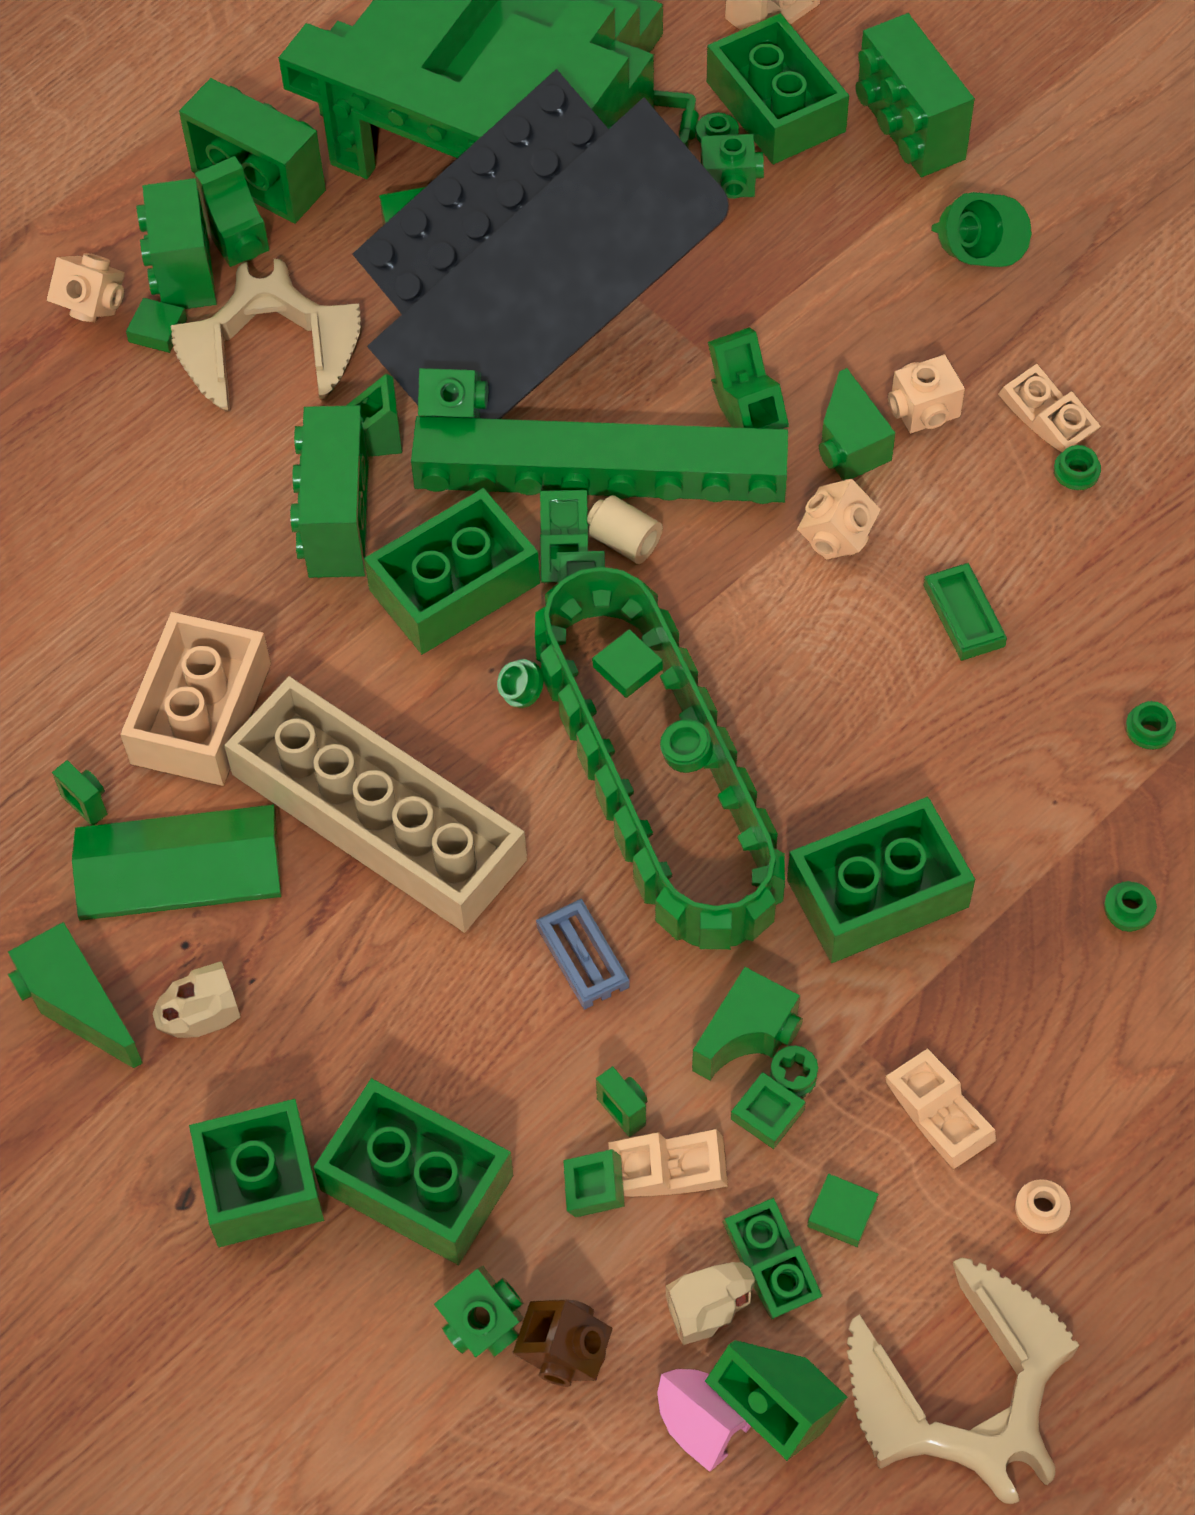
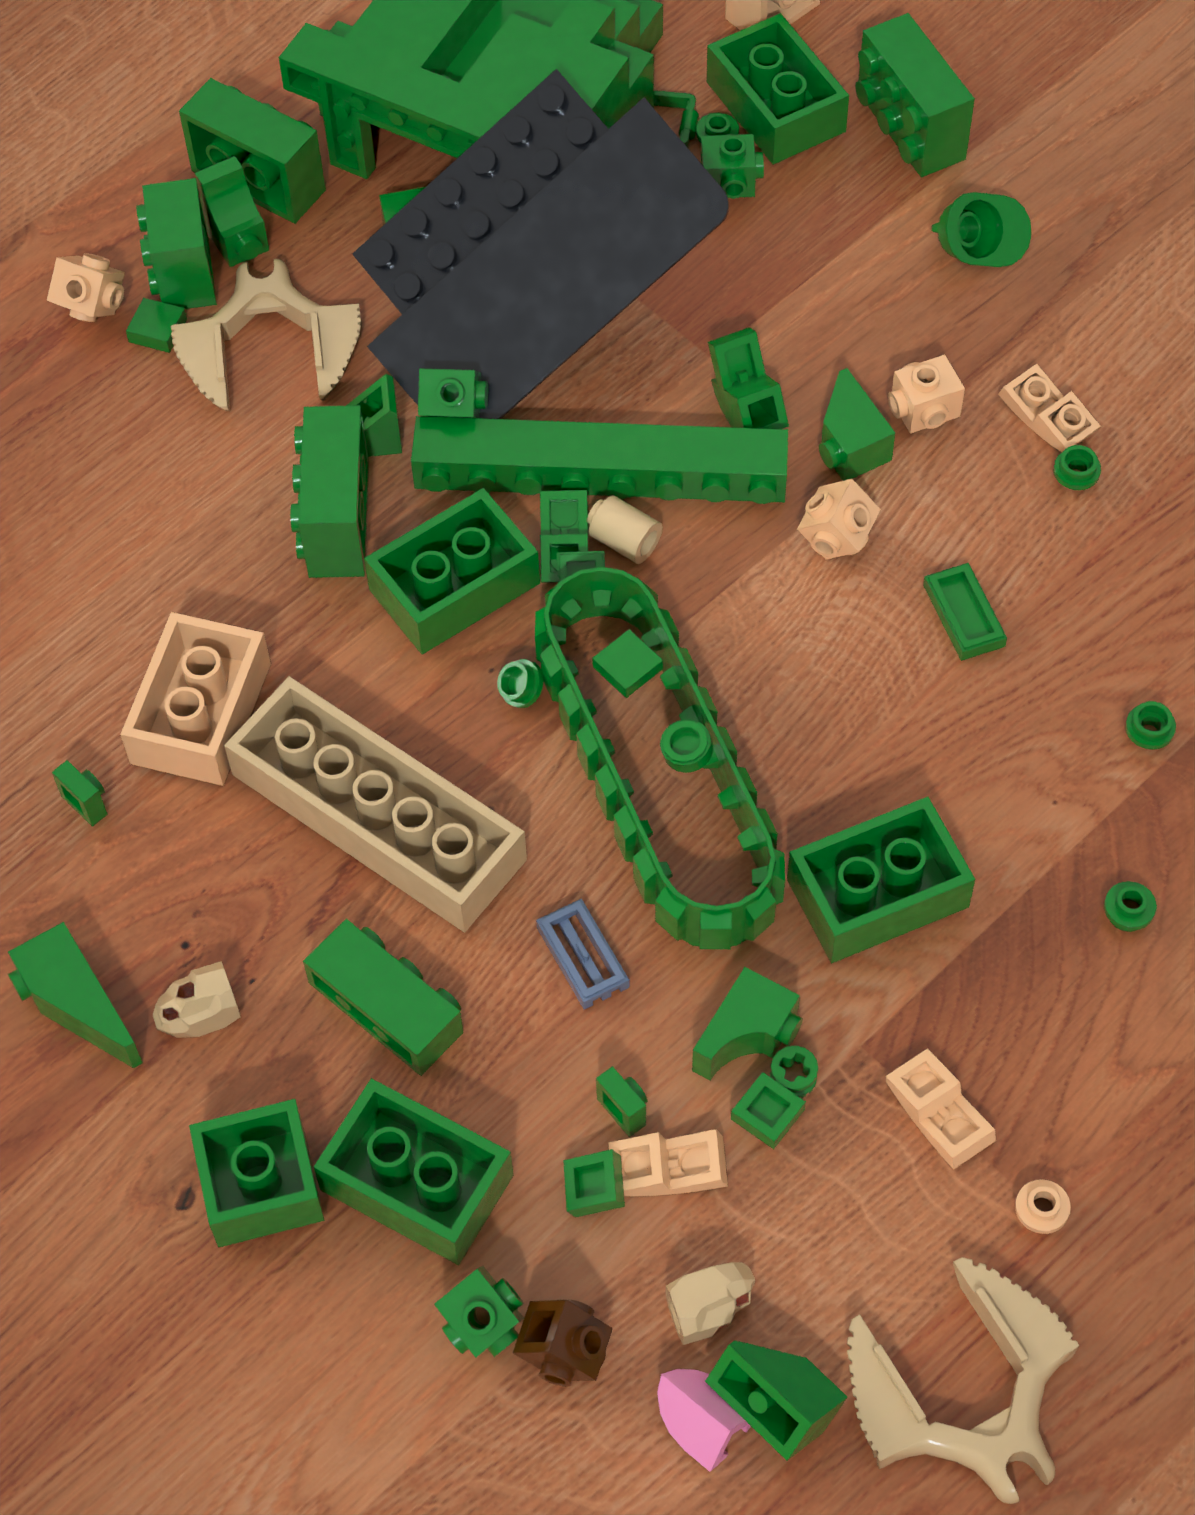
(176, 862): green slope -> none
(385, 995): none -> green brick
(777, 1265): green slope -> none
(842, 1210): green tile -> none

